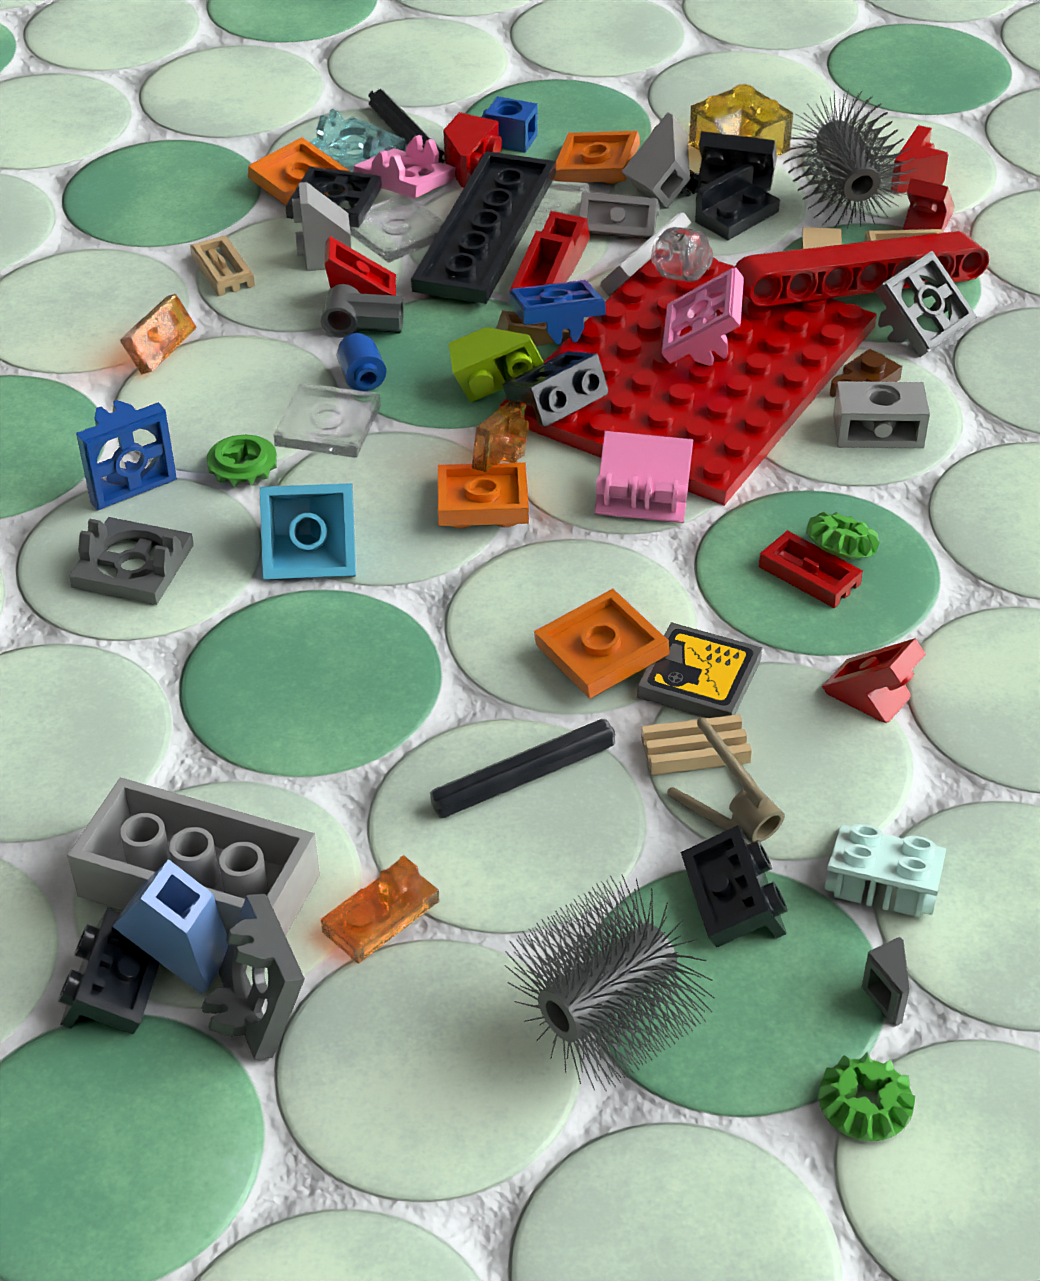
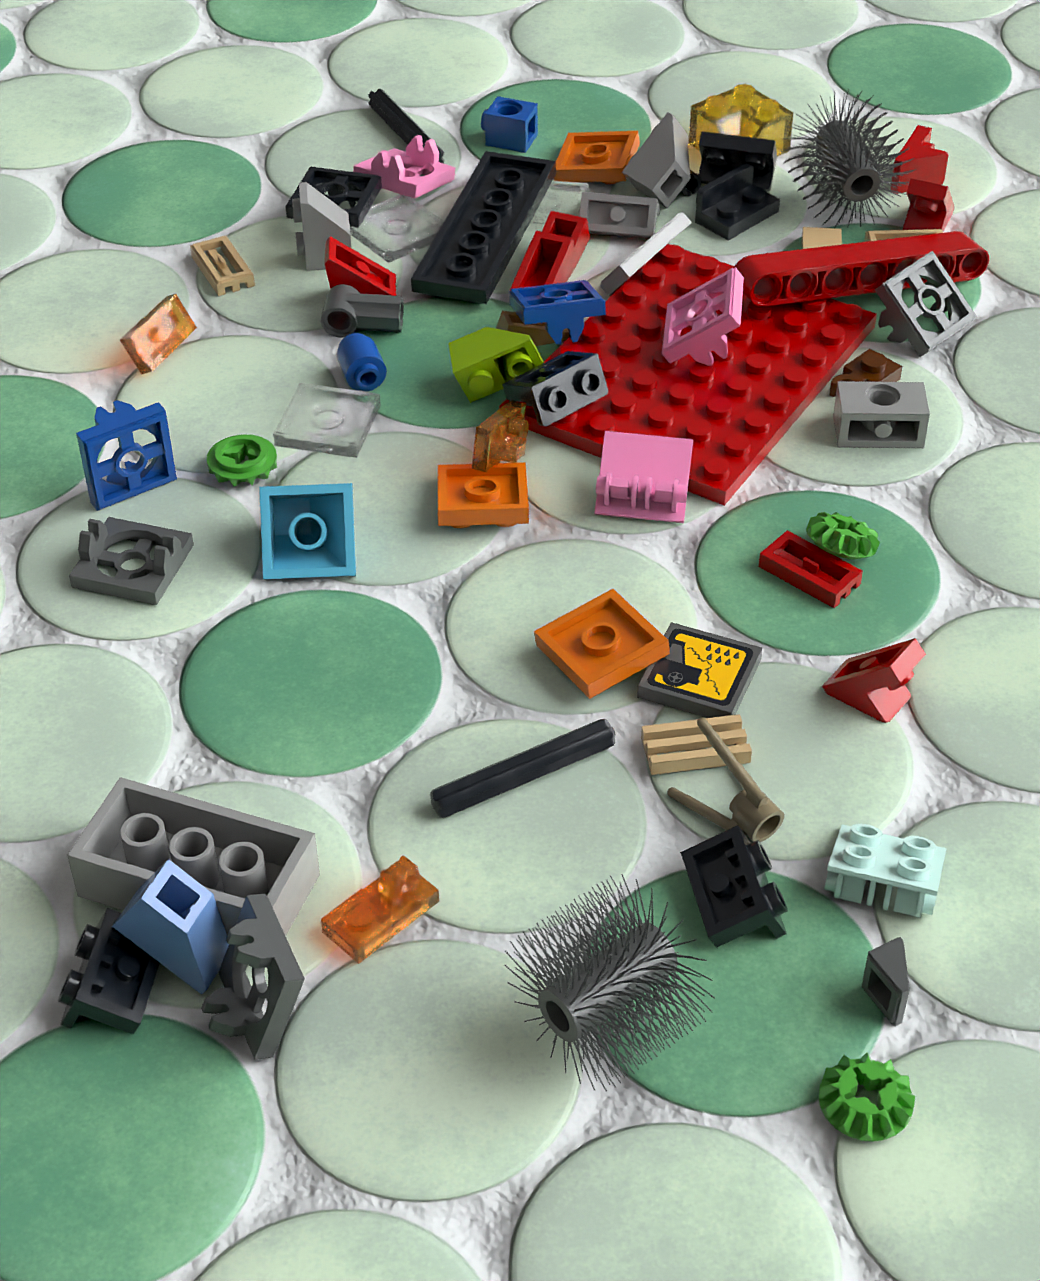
(285, 168): orange plate -> none
(335, 129): clear light blue piece -> none
(466, 142): red slope -> none
(682, 254): clear head -> none

